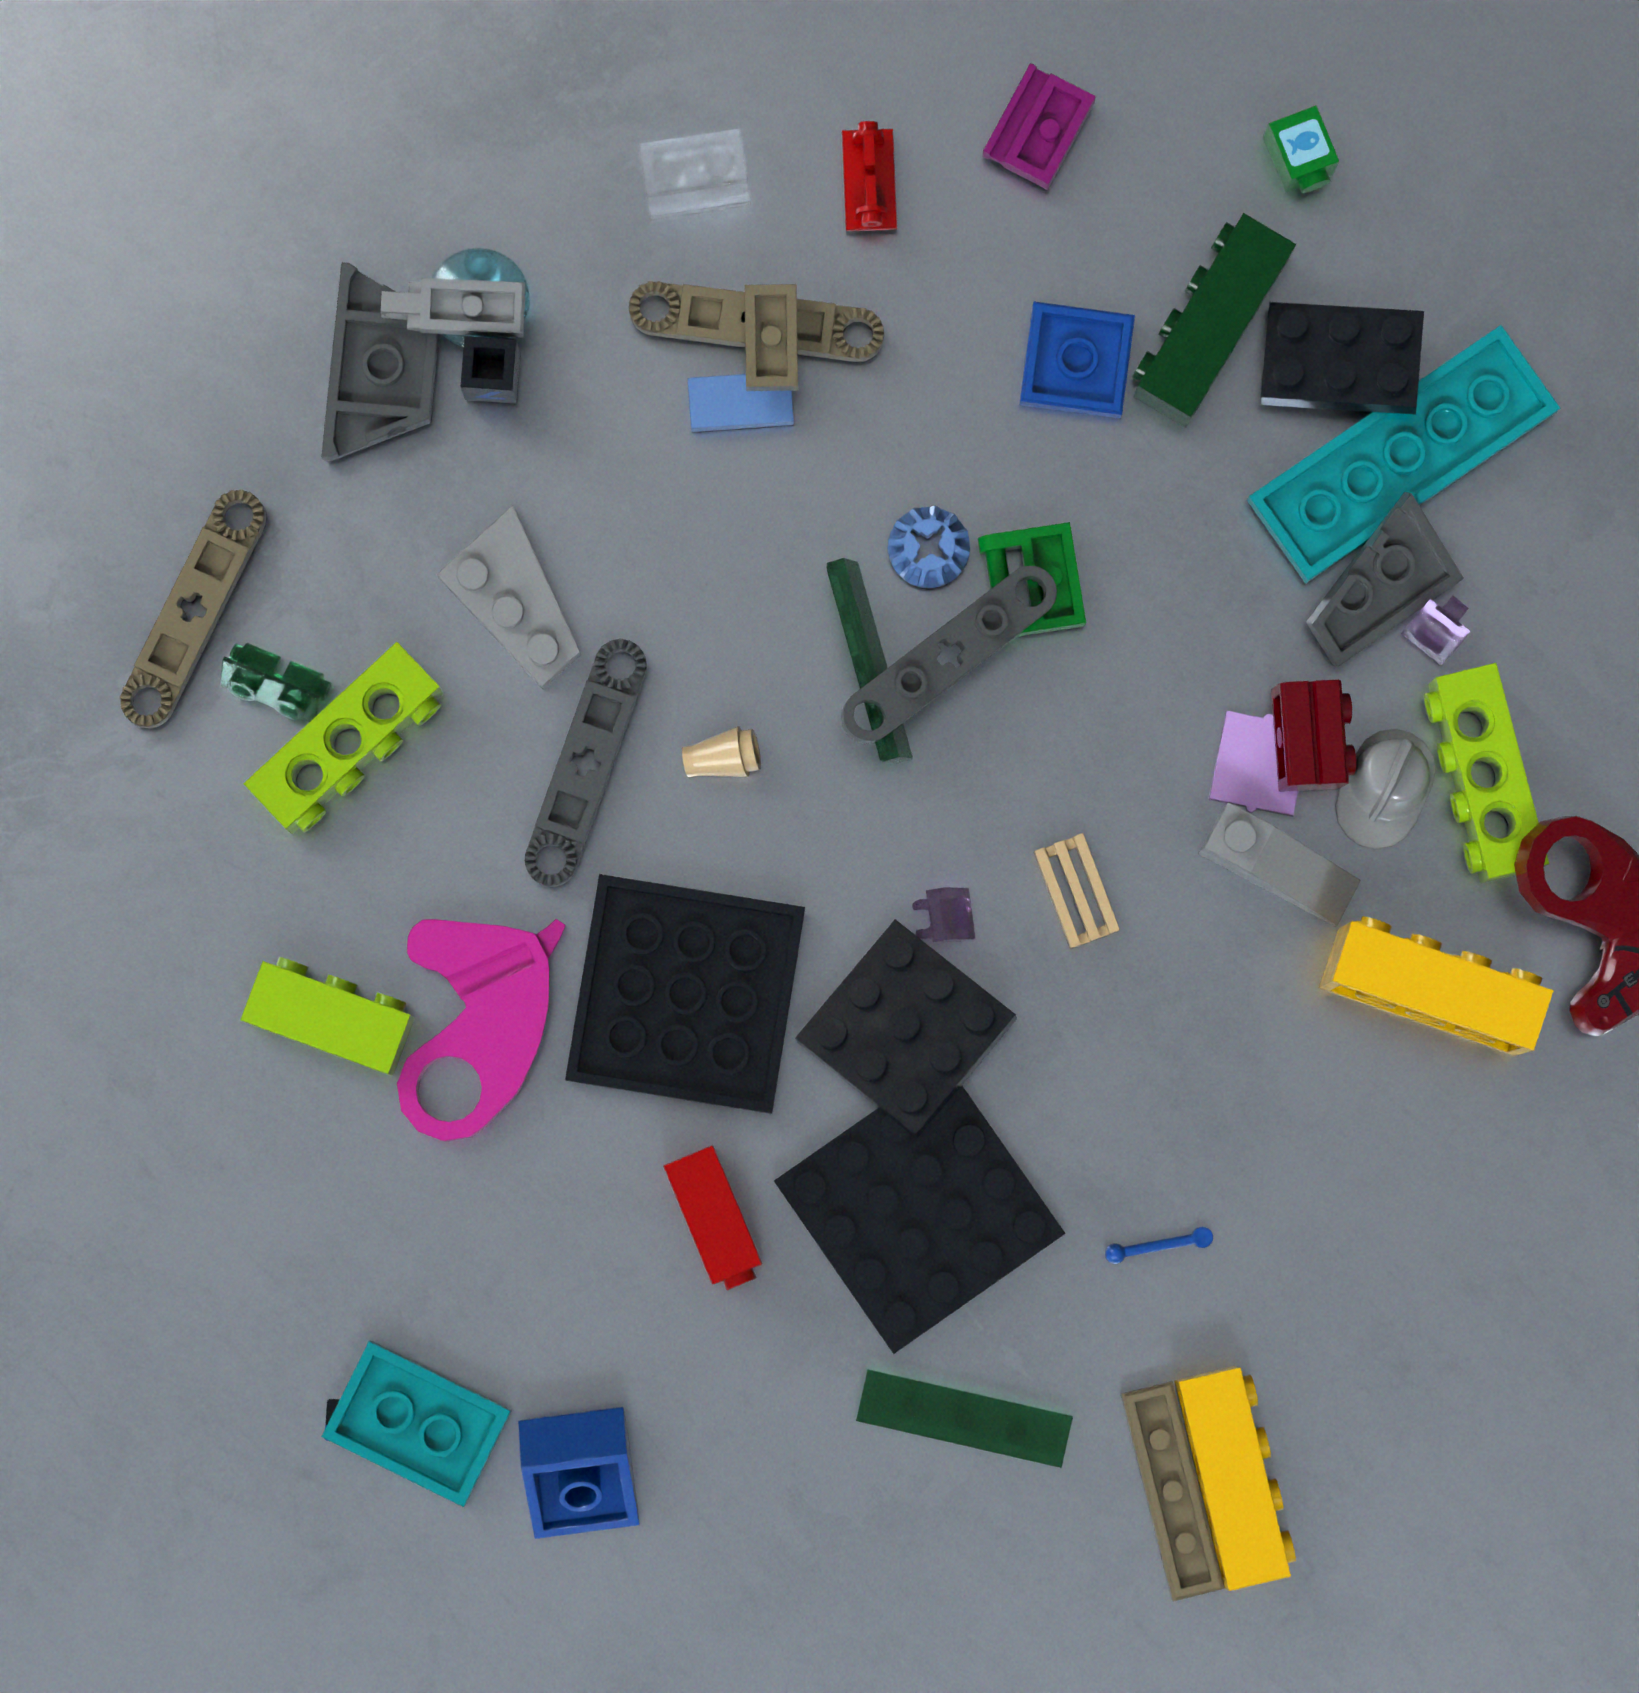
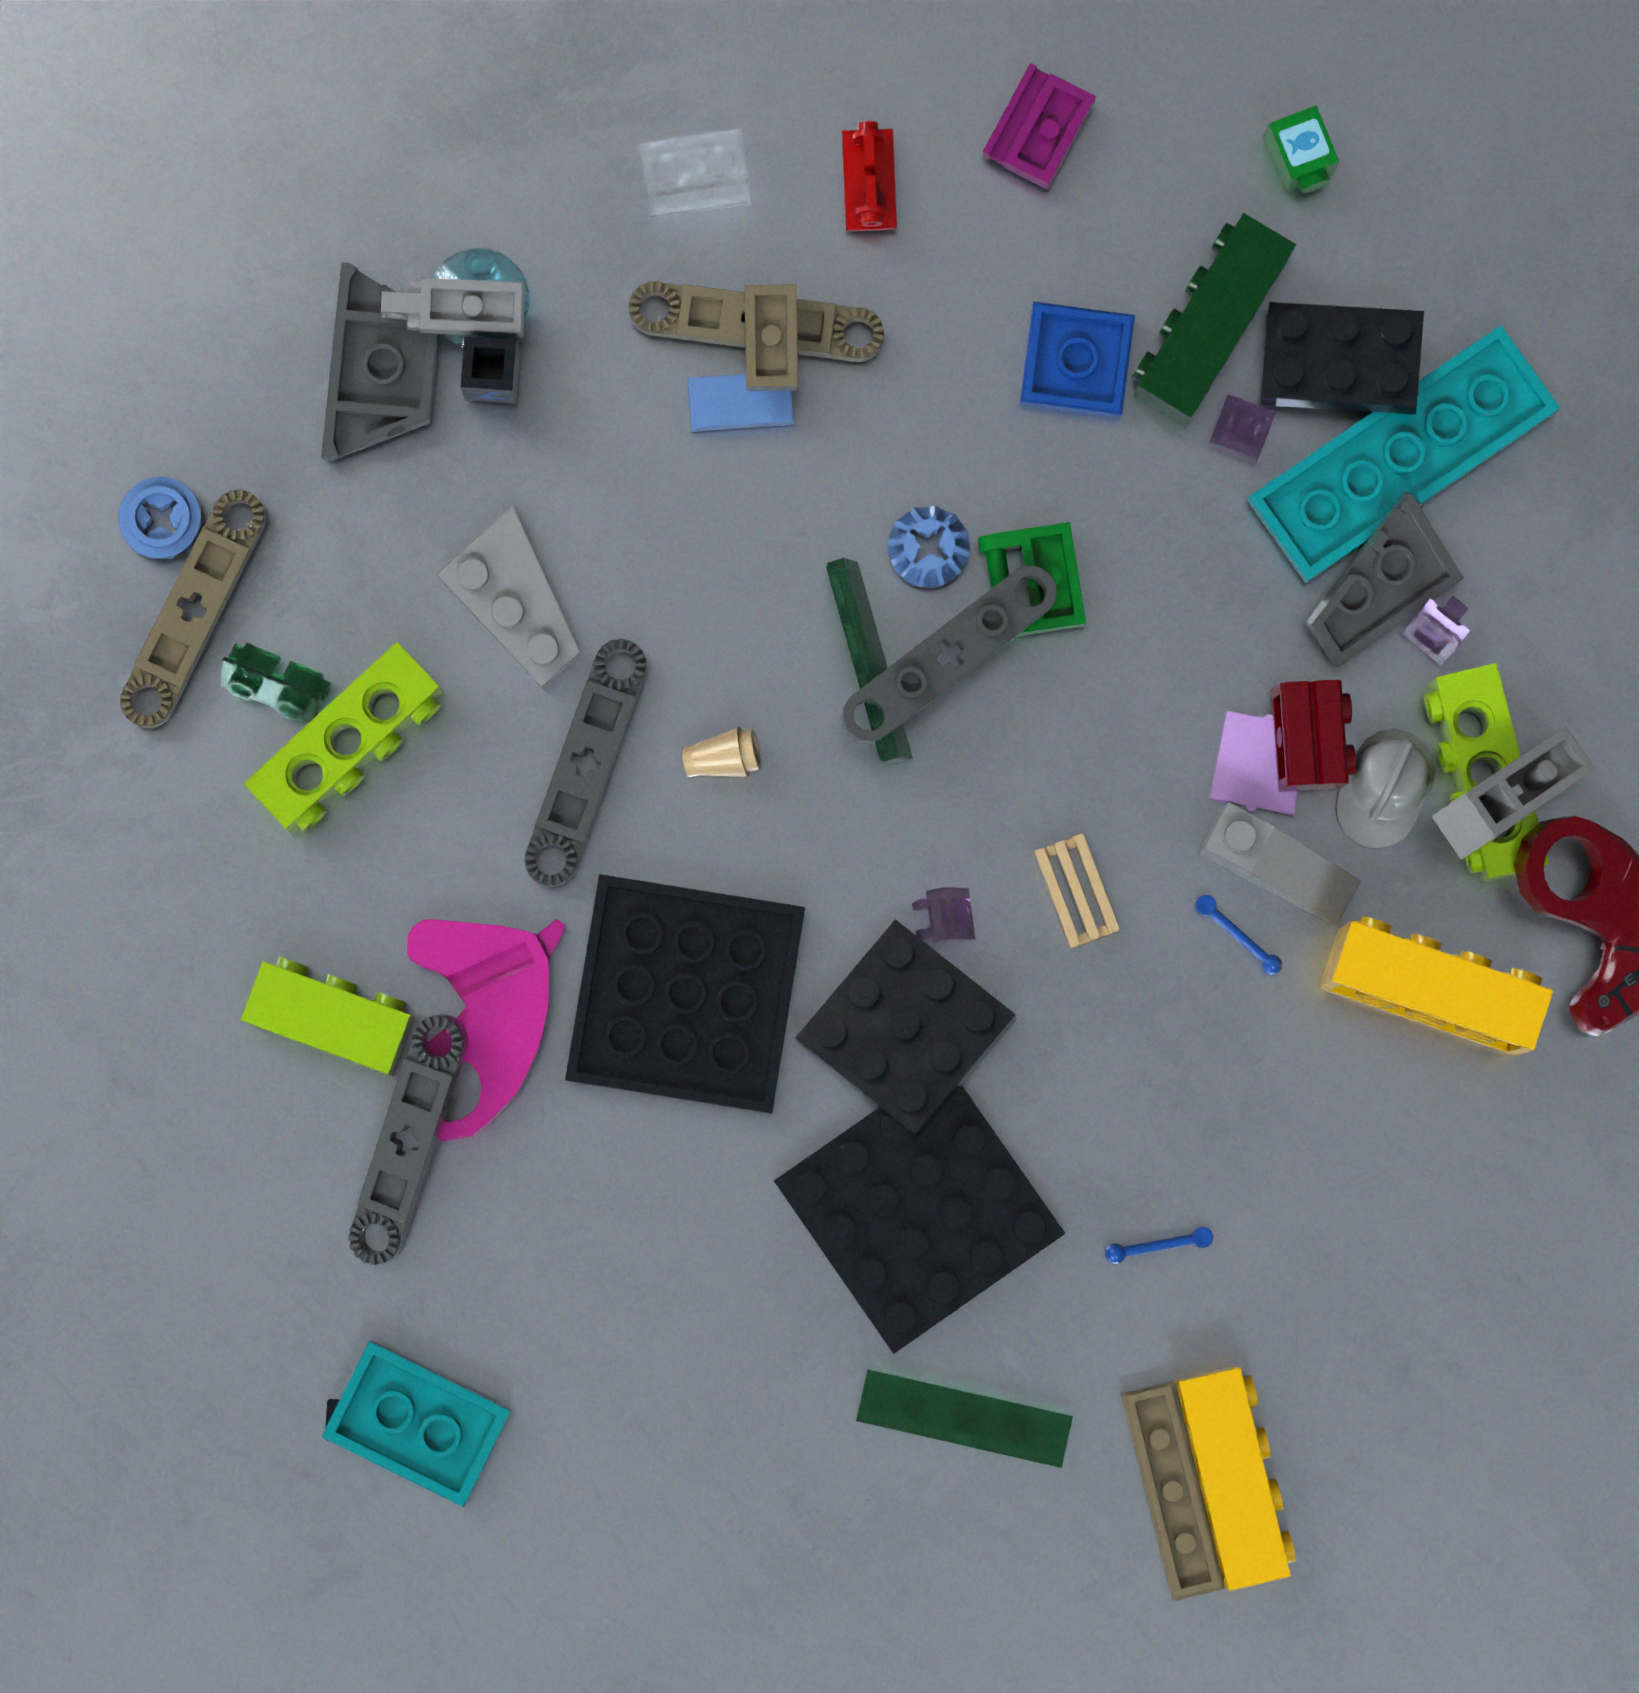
(159, 493): none -> medium blue gear
(417, 1102): none -> dark grey piece
(578, 1472): blue slope -> none
(714, 1217): red window -> none
(1206, 906): none -> blue hinge
(1241, 428): none -> clear purple tile
(1513, 793): none -> light grey slope

